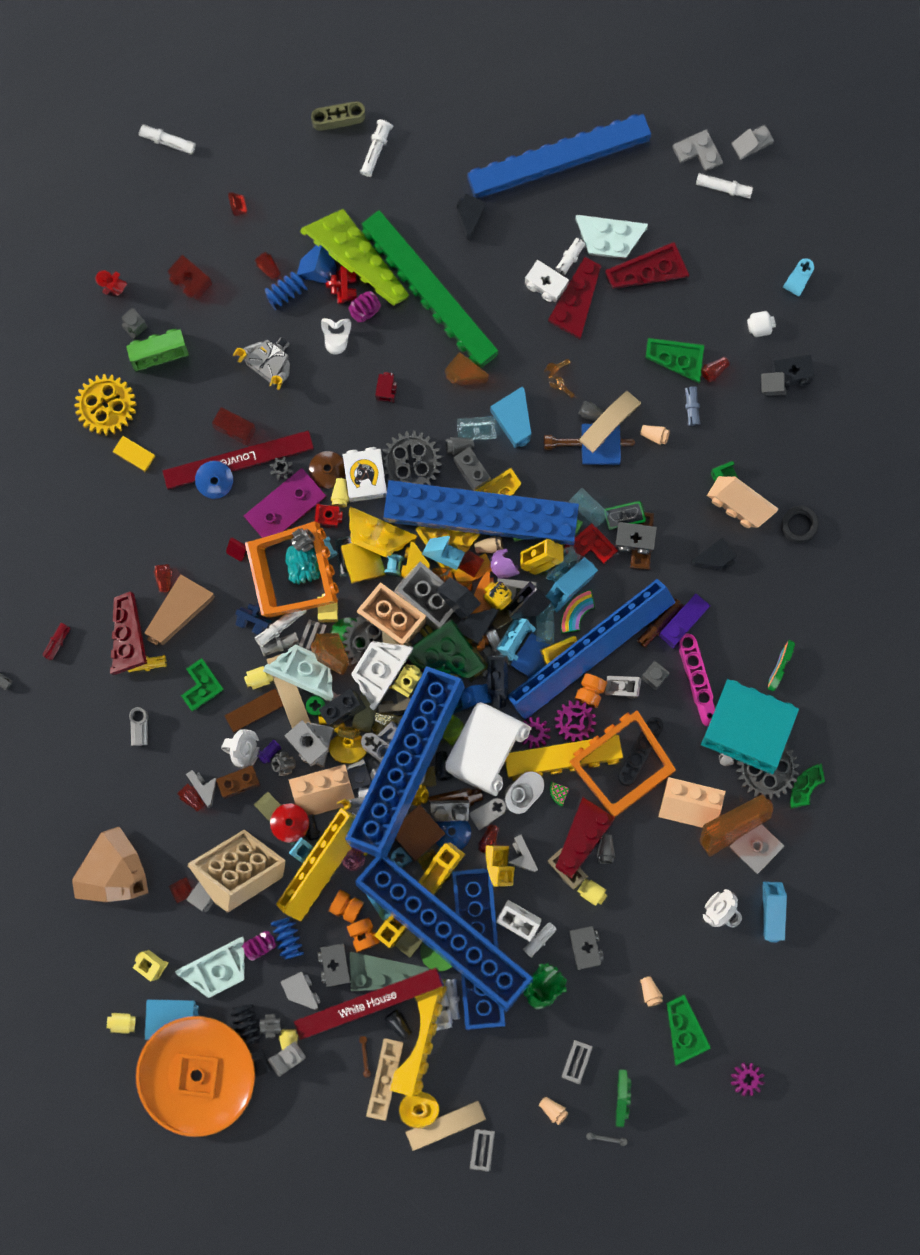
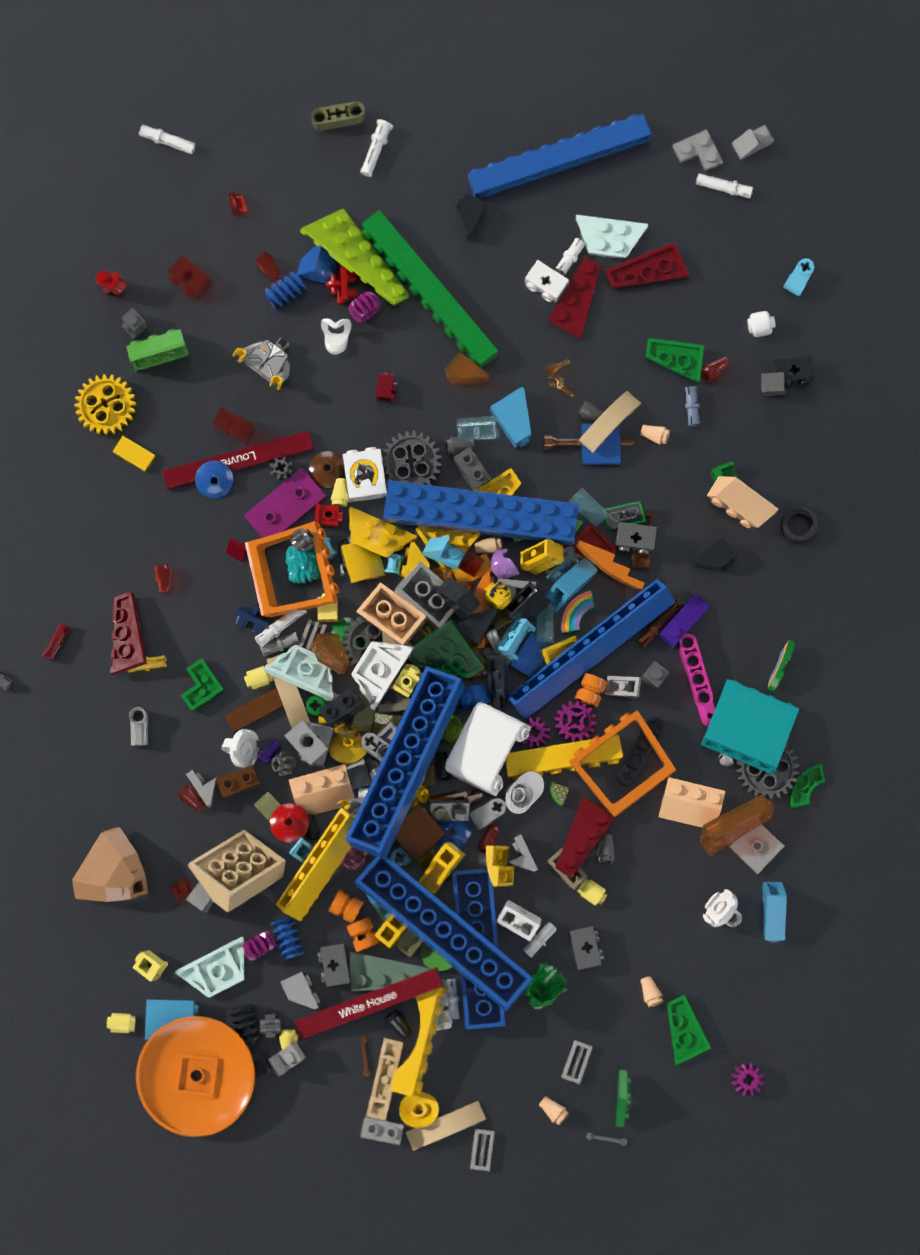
(179, 608): medium nougat slope -> none
(382, 1130): none -> light grey brick
(604, 561): none -> orange slope

